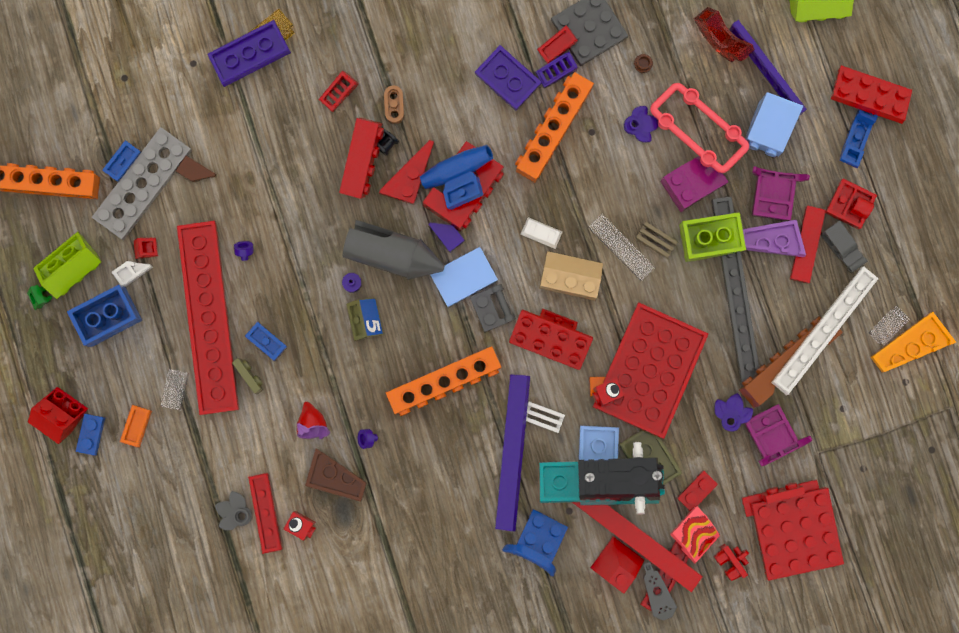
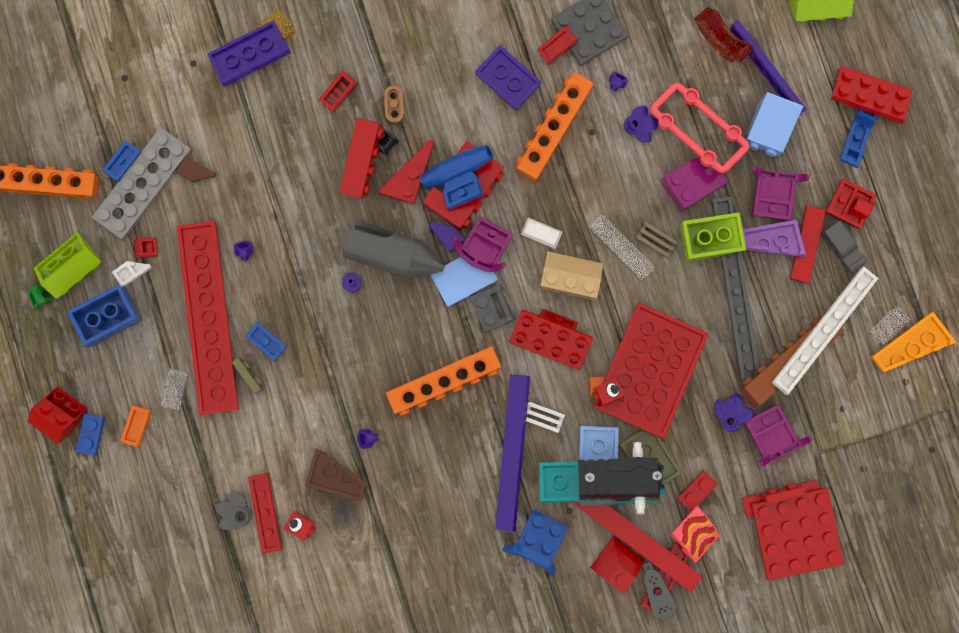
(311, 423): hat -> none
(364, 318): panel -> none
(484, 246): none -> magenta piece
(566, 72): dark purple slope -> none
(618, 81): none -> dark purple tile
(643, 63): reddish brown plate -> none
(726, 554): red hips -> none

